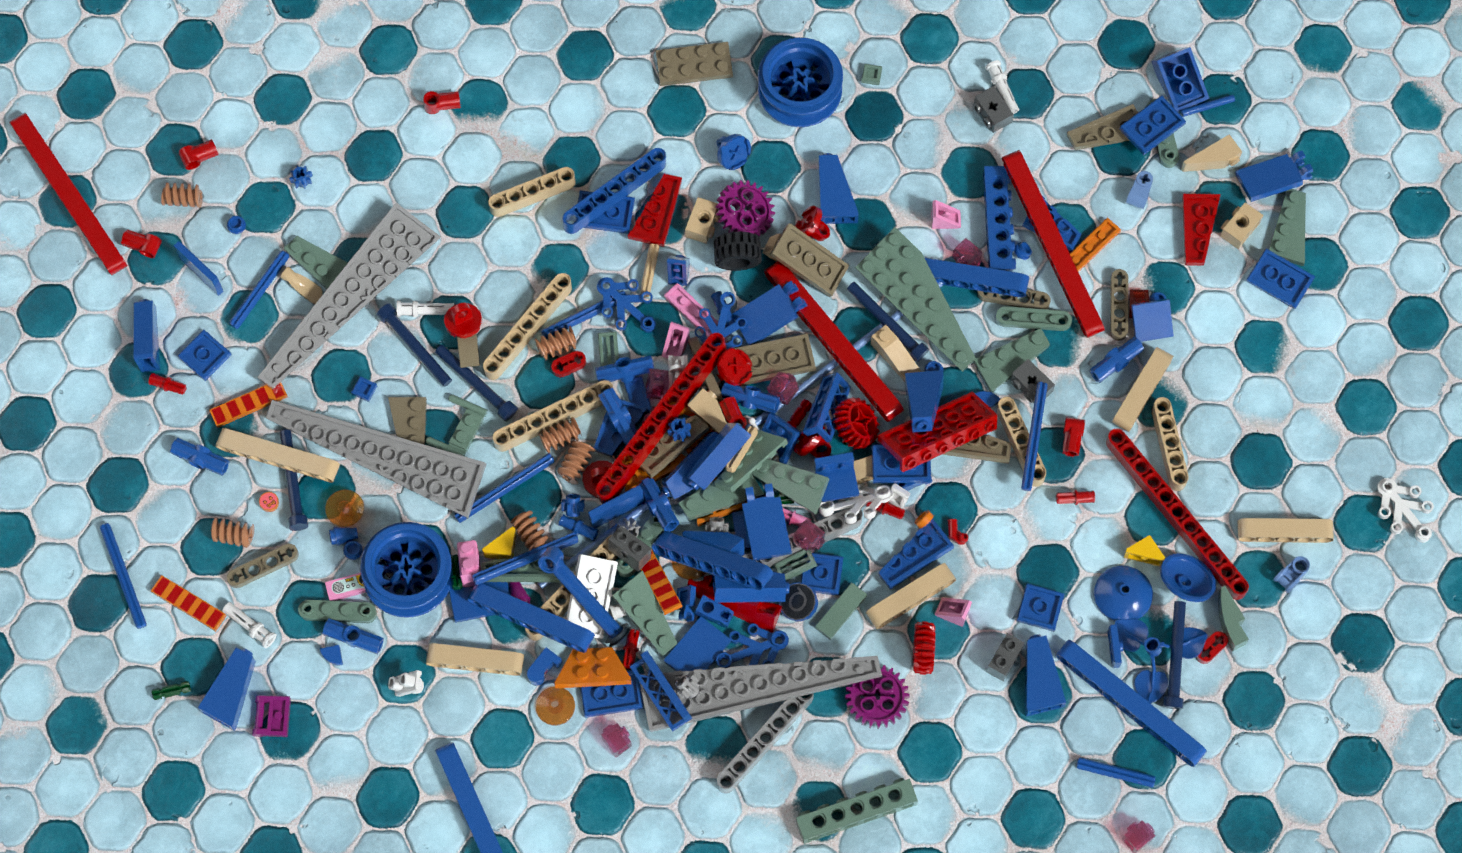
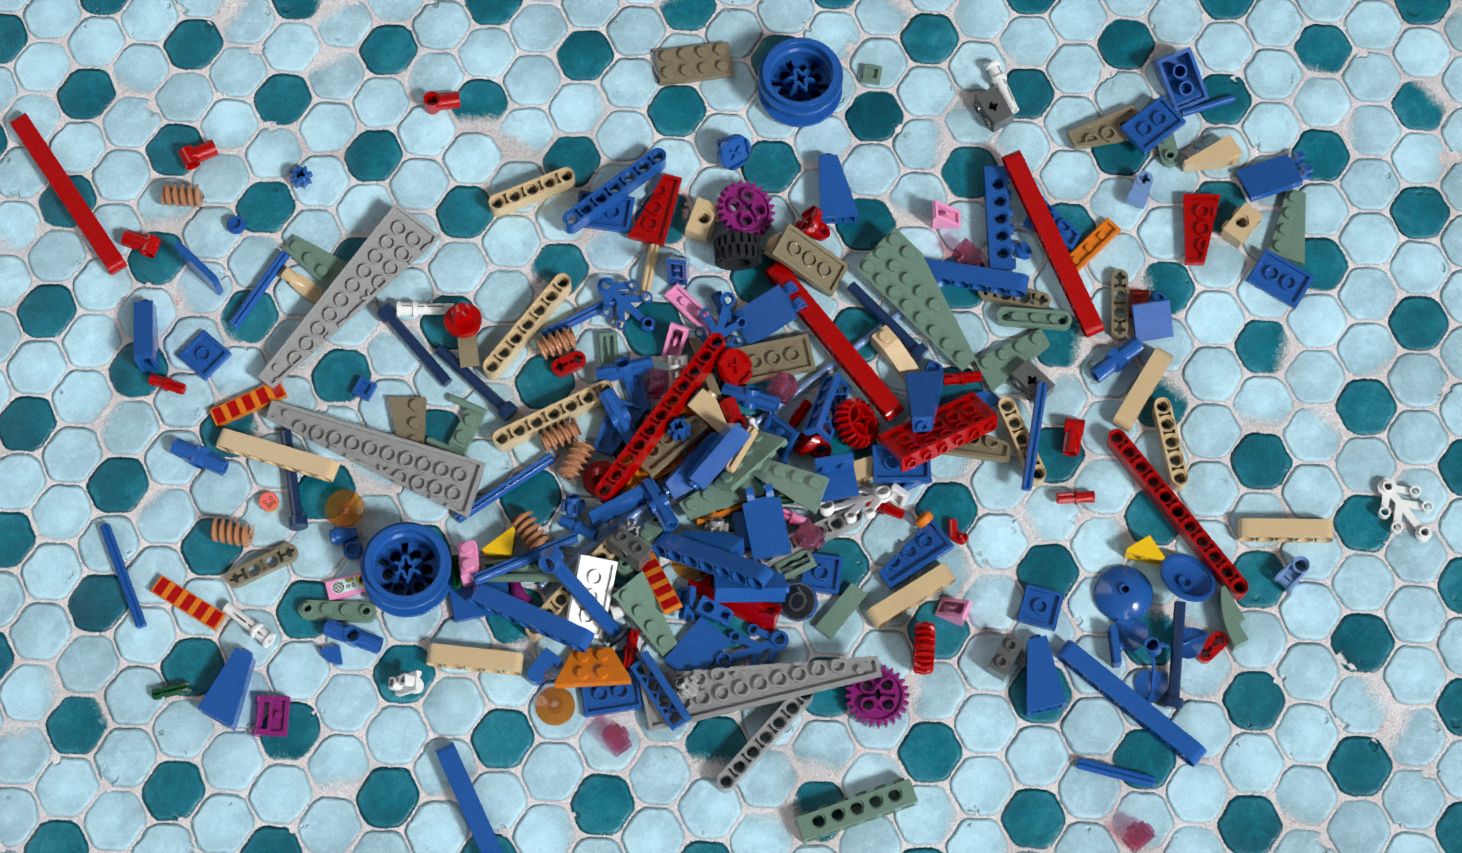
(962, 377): none -> red axle

